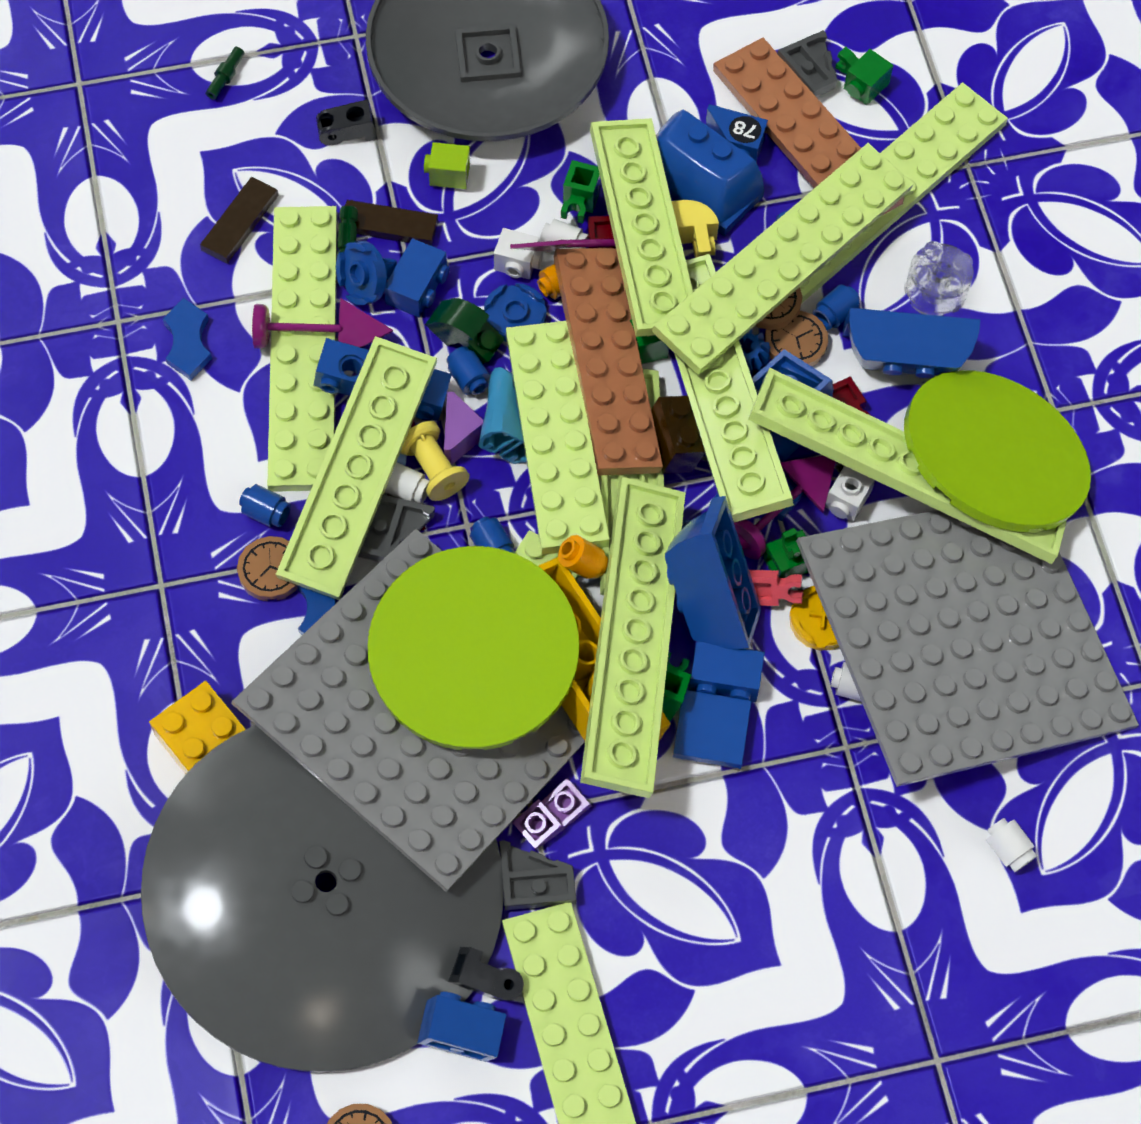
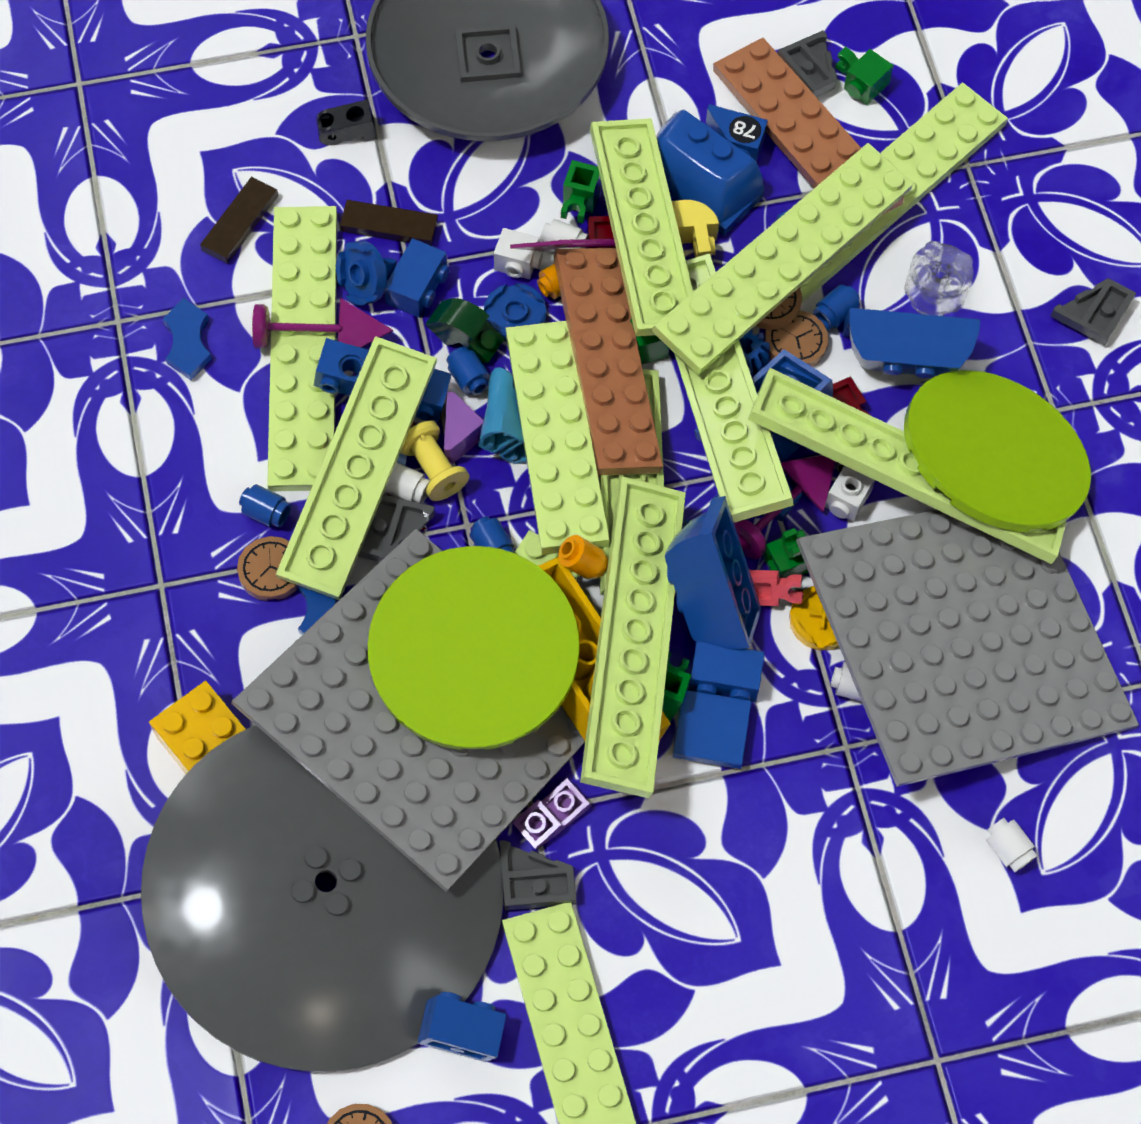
(225, 73): dark green bar -> none
(347, 227): dark green axle -> none
(448, 165): lime brick -> none
(483, 978): black leg -> none
(677, 434): dark brown brick -> none
(1096, 310): none -> dark grey wing

